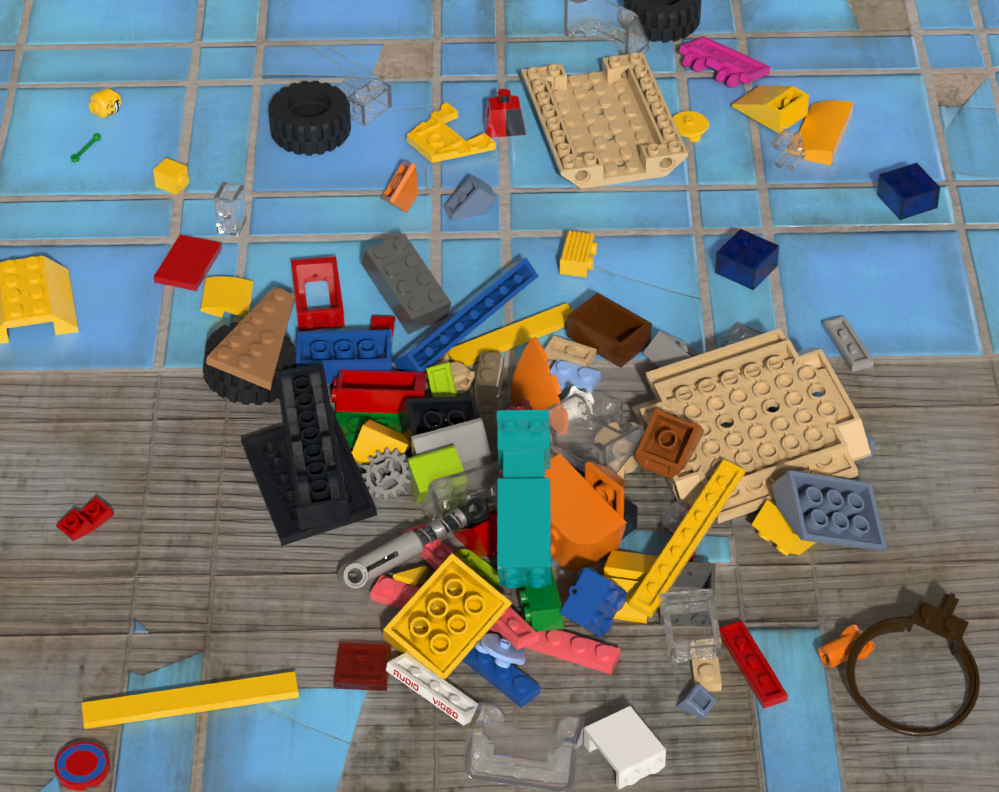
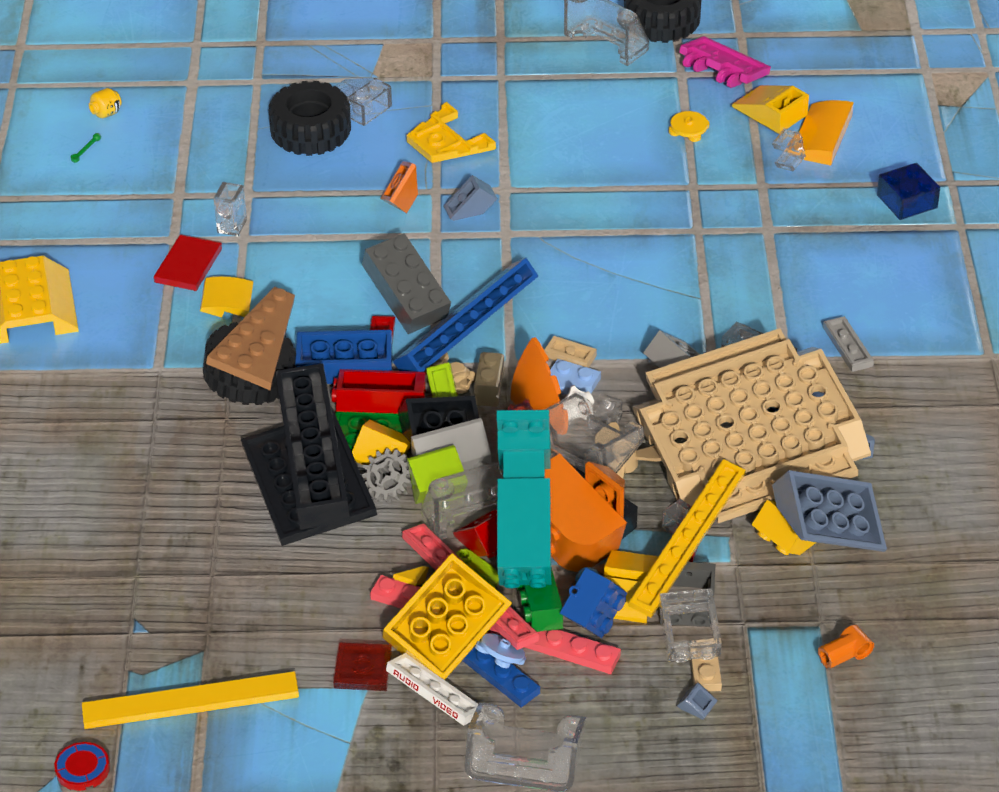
(81, 523): red slope -> none
(171, 176): yellow brick -> none
(317, 270): red piece -> none
(410, 544): piece -> none
(503, 116): red torso -> none
(511, 335): yellow tile -> none
(577, 254): yellow brick -> none
(609, 329): reddish brown piece -> none
(626, 746): white panel -> none
(630, 116): tan slope -> none
(667, 444): dark orange slope -> none
(746, 259): clear blue brick -> none
(753, 664): red tile -> none
(935, 620): dark brown brick -> none

